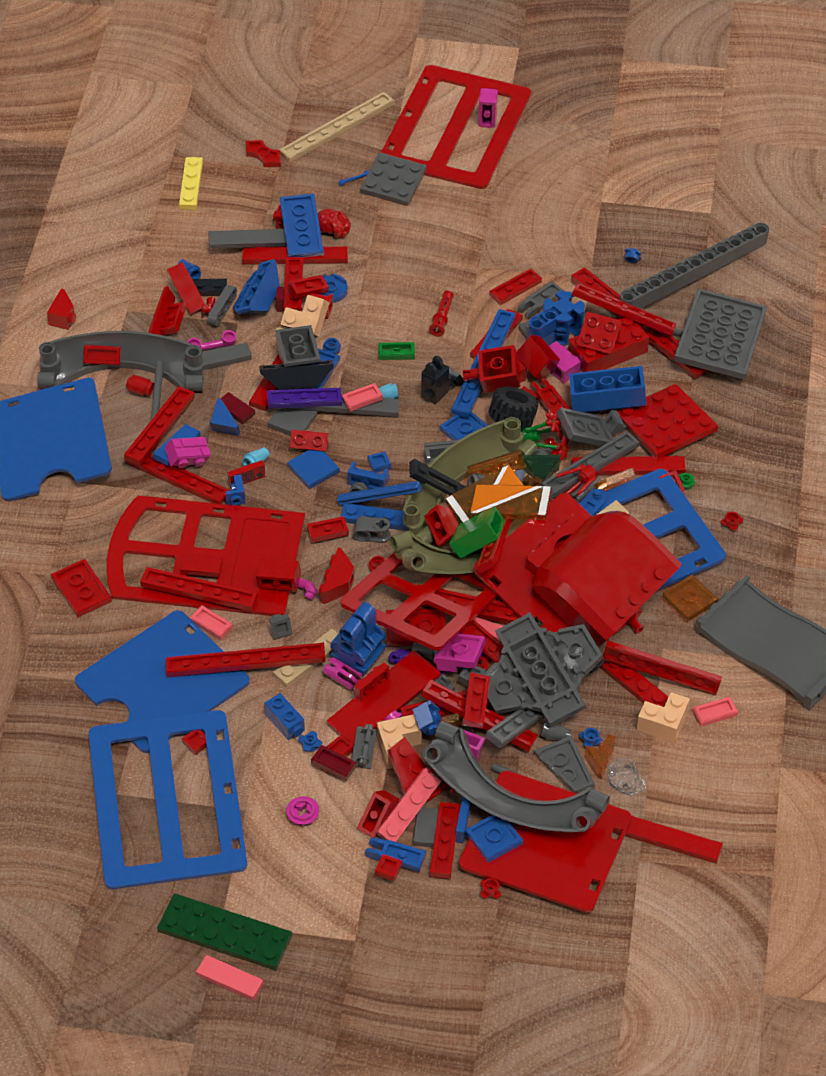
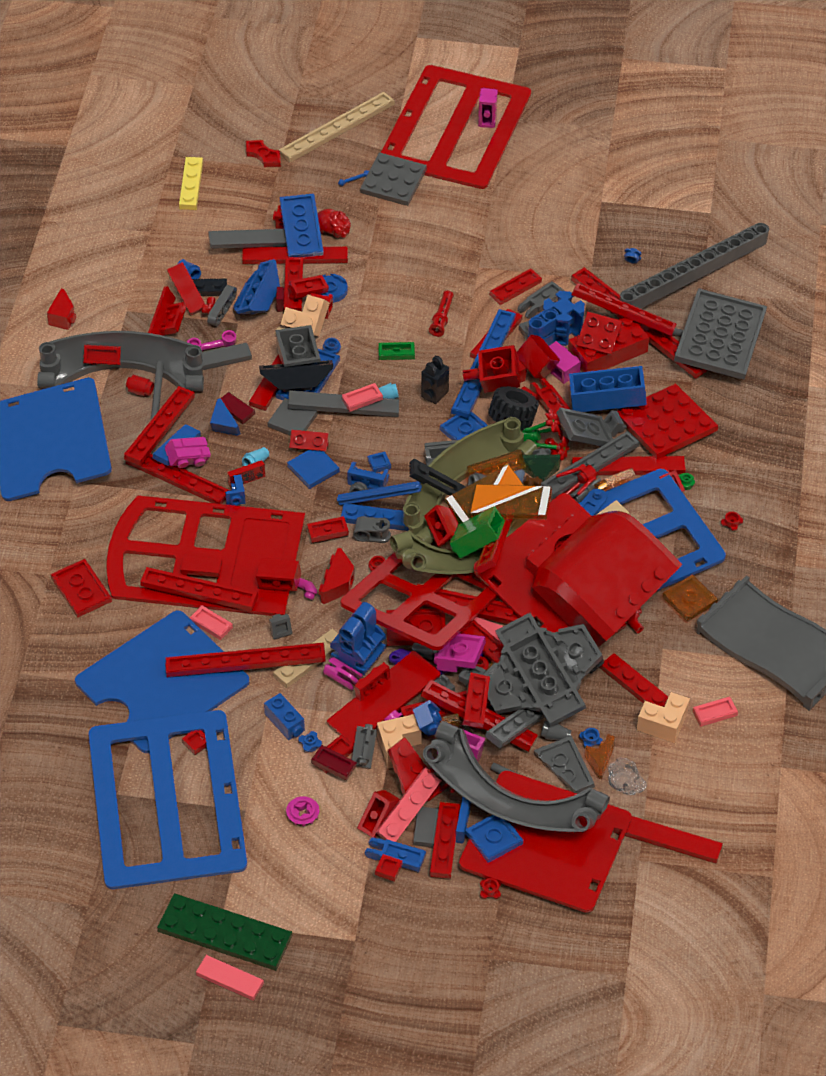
(304, 398): dark purple tile -> none
(454, 377): black tile -> none
(662, 667): red tile -> none

